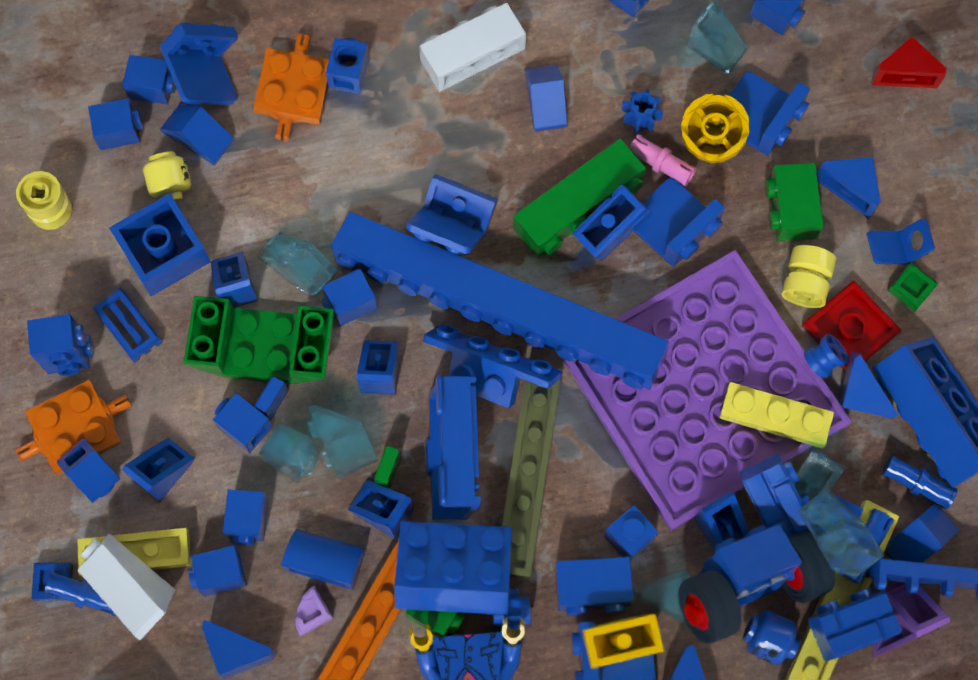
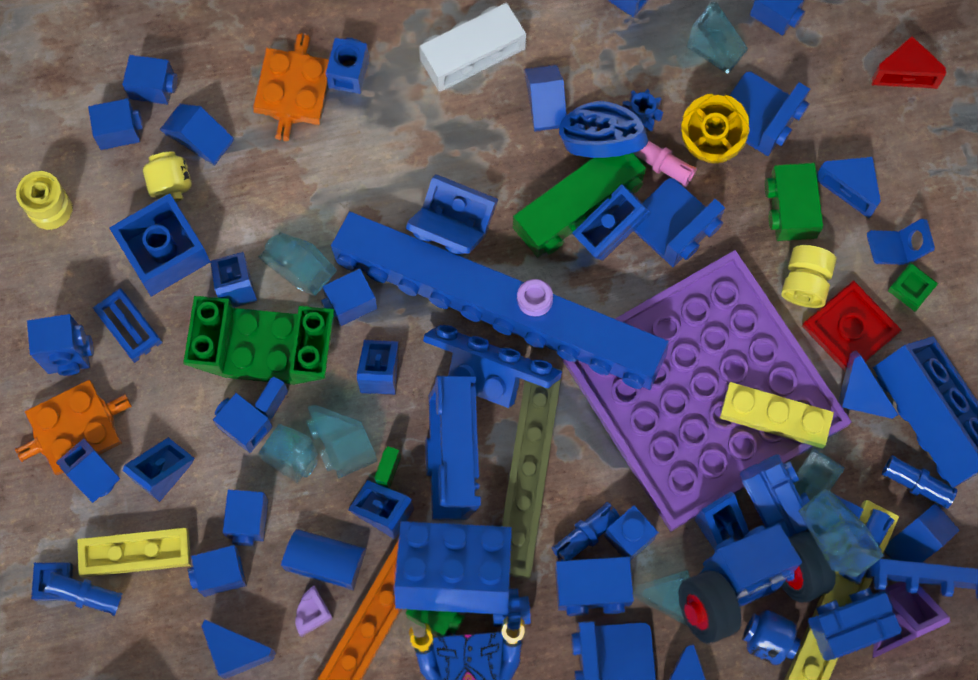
(126, 584): white slope -> none
(196, 62): blue bracket -> none
(535, 297): none -> lavender tile
(585, 533): none -> blue pin
(618, 131): none -> blue piece
(623, 640): yellow slope -> none
(826, 356): blue wheel -> none

